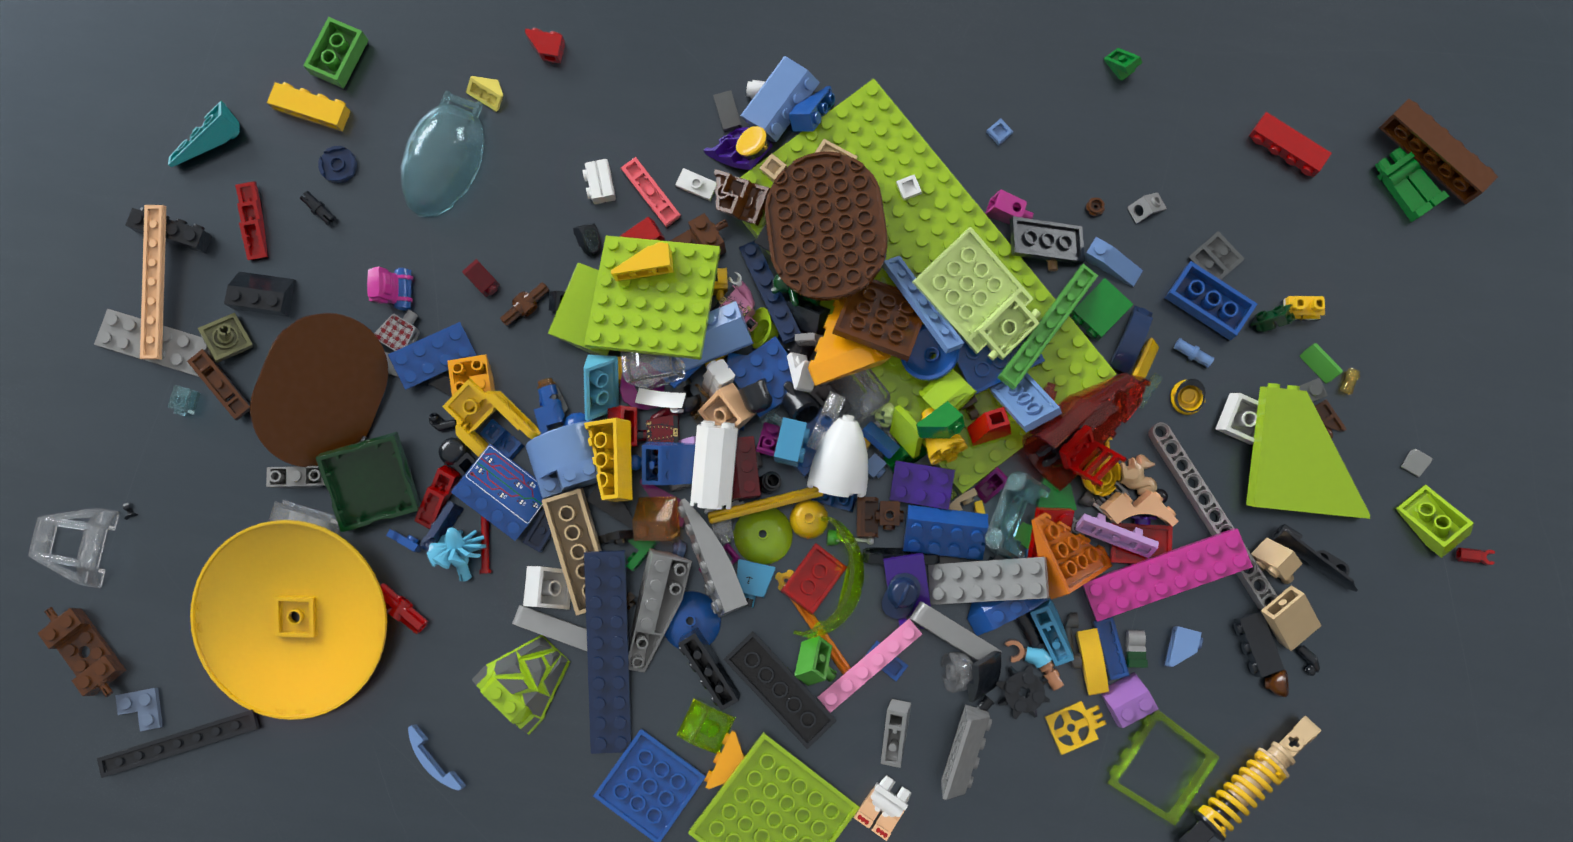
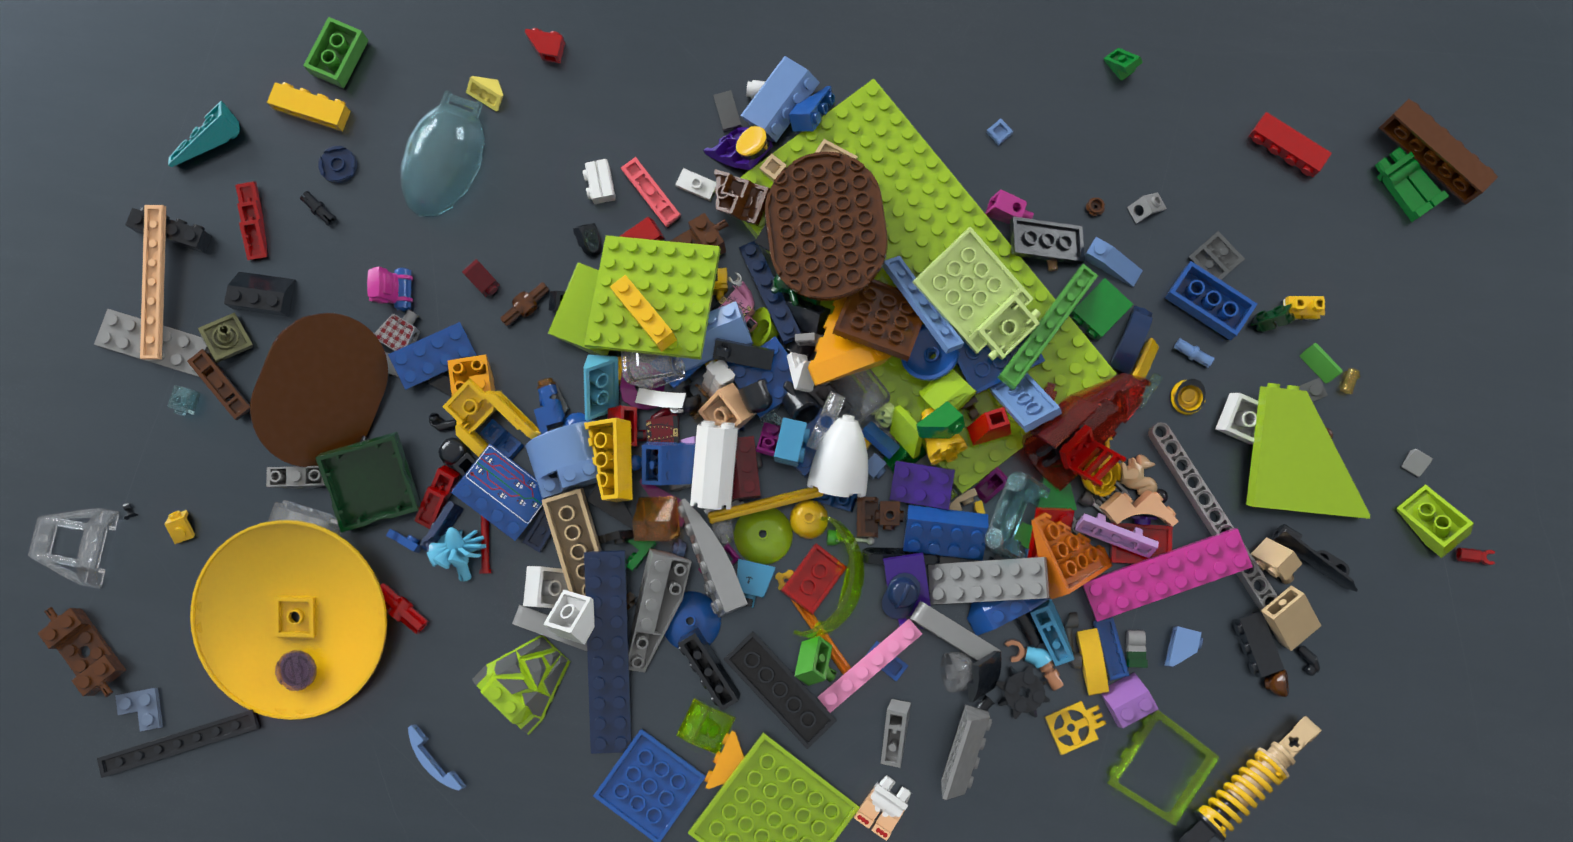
(179, 526): none -> yellow bracket
(295, 670): none -> tile
(572, 617): none -> white slope
(643, 313): none -> yellow brick
(648, 262): yellow slope -> none
(743, 354): none -> black hinge
(773, 479): black brick -> none
(908, 187): white tile -> none
(1329, 416): reddish brown tile -> none

